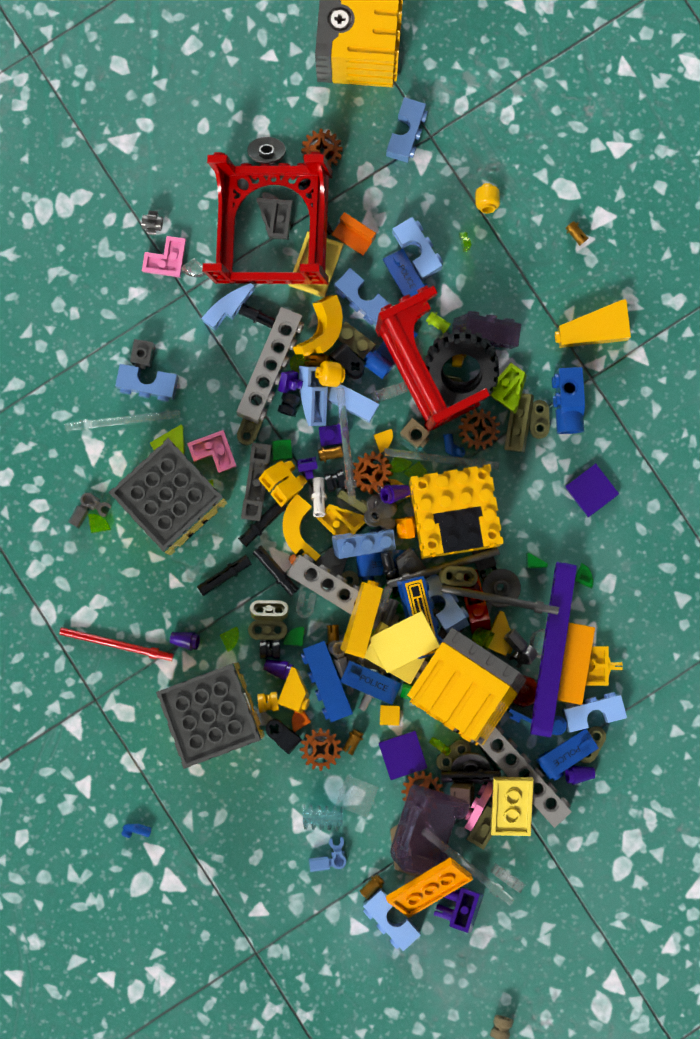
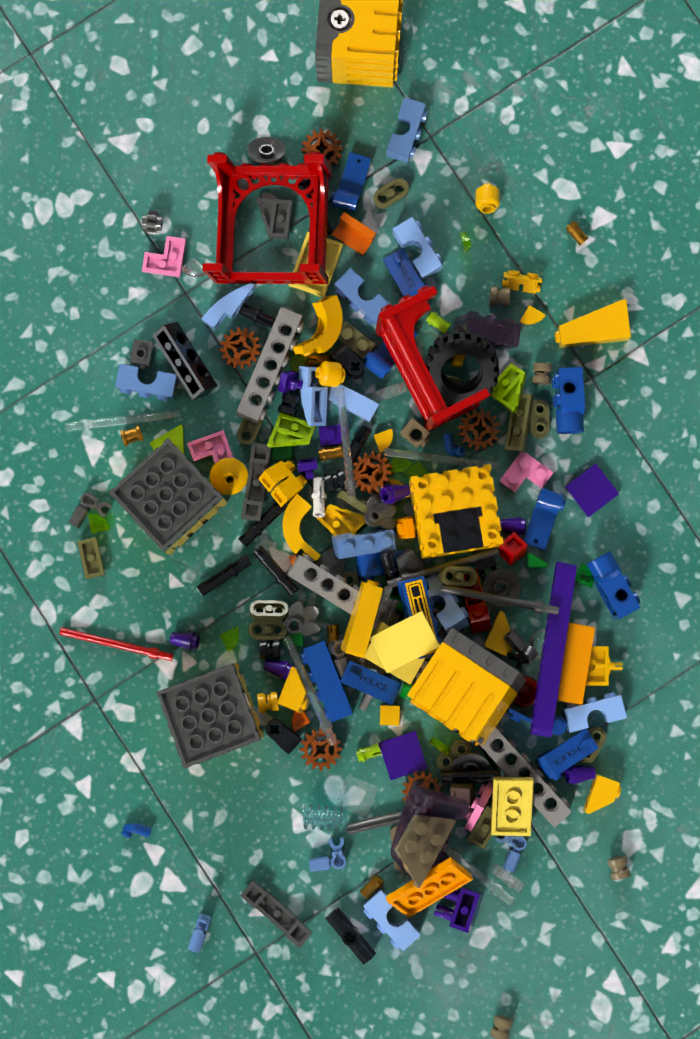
(91, 558): none -> olive plate
(131, 435): none -> pearl gold bush
(184, 360): none -> black brick
(199, 933): none -> medium blue bar
(225, 468): none -> yellow dish
(232, 346): none -> dark orange gear
(277, 913): none -> dark grey slope
(290, 432): none -> lime wing
(304, 617): none -> dark grey plate
(325, 725): none -> clear bar
(352, 183): none -> blue door
(353, 741): pearl gold pin -> none
(359, 441): none -> black axle
(359, 945): none -> black piece
(368, 752): none -> lime pin
(372, 823): none -> dark grey axle
(390, 193): none -> olive plate
(422, 844): none -> dark tan wing
(482, 637): clear neon green tile -> none
(499, 296): none -> dark tan wheel
(512, 525): none -> dark purple cone
(513, 549): none -> red brick
(513, 856): none -> medium blue bar
(525, 467): none -> bright pink plate
(529, 281): none -> yellow hinge
(531, 316): none -> yellow tile
(541, 373): none -> dark tan wheel
(543, 518): none -> blue door
(602, 793): none -> yellow slope
(608, 581): none -> blue brick
(619, 867): none -> dark tan wheel

